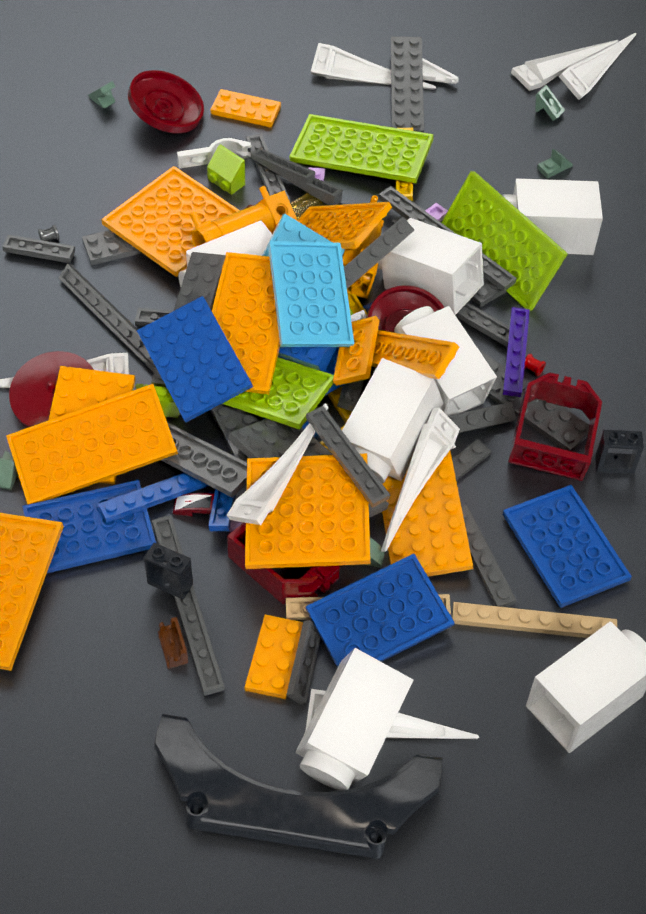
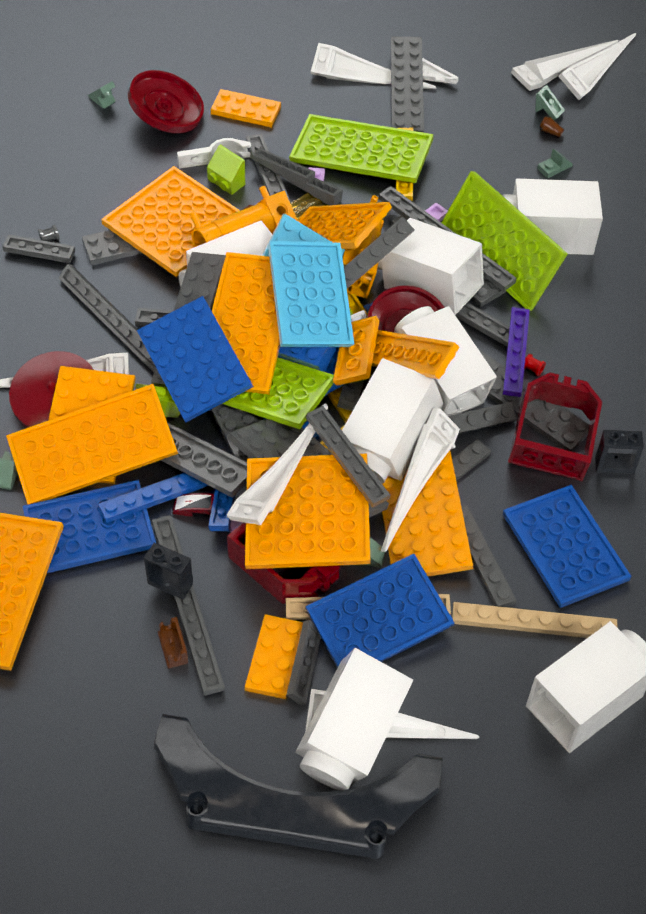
(550, 126): none -> reddish brown cone

